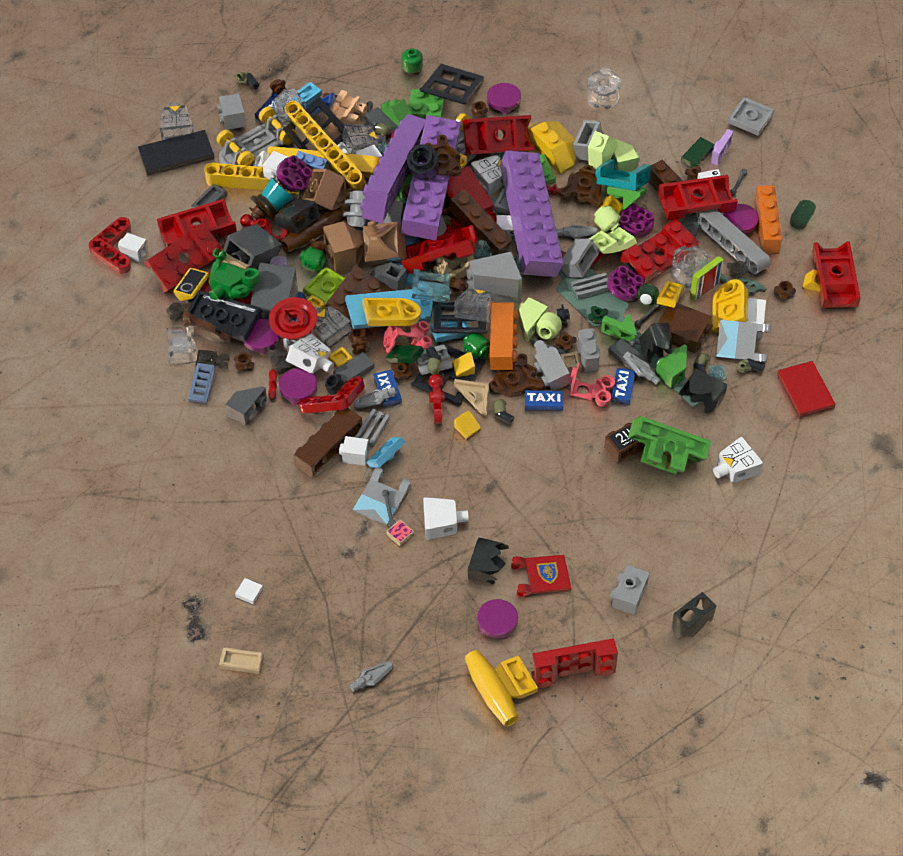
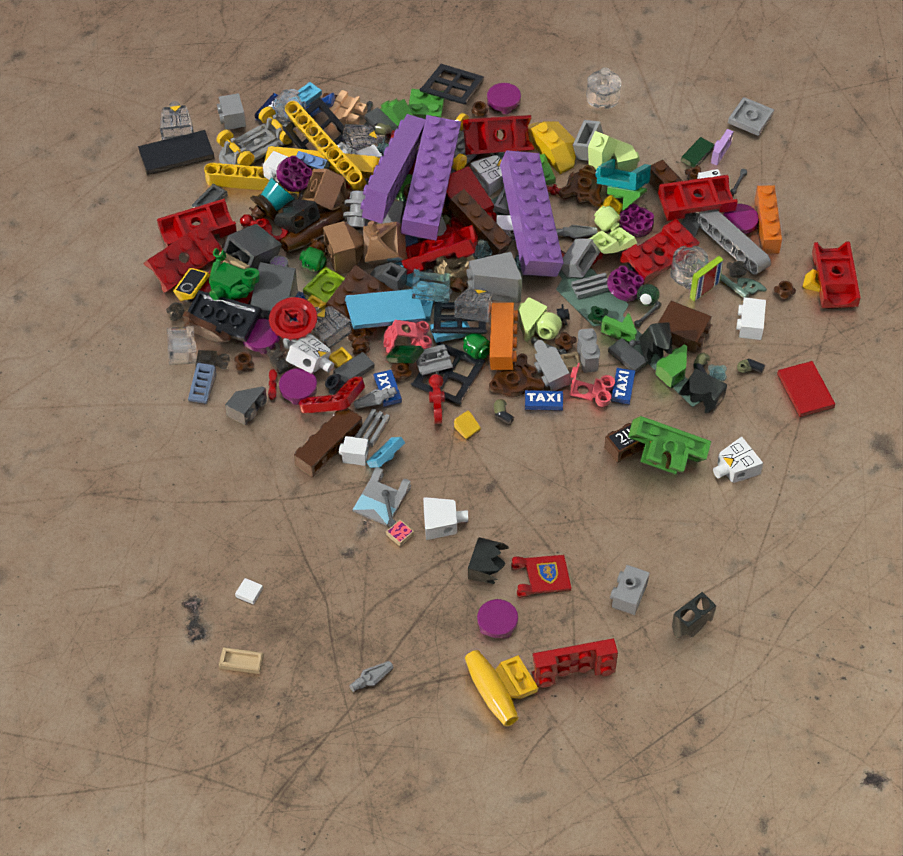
(107, 245): red beam -> none
(133, 247): white brick -> none
(247, 78): arm -> none
(260, 159): white tile -> none
(277, 86): reddish brown plate -> none
(391, 311): yellow tile -> none
(412, 60): green head -> none
(426, 170): black piece -> none
(434, 360): arm -> none
(448, 157): reddish brown tile -> none
(464, 365): yellow slope -> none
(475, 393): tan tile -> none
(641, 367): light grey piece -> none
(670, 294): yellow tile -> none
(731, 304): yellow tile -> none
(738, 340): light grey flag -> none
(802, 214): clear green tile -> none

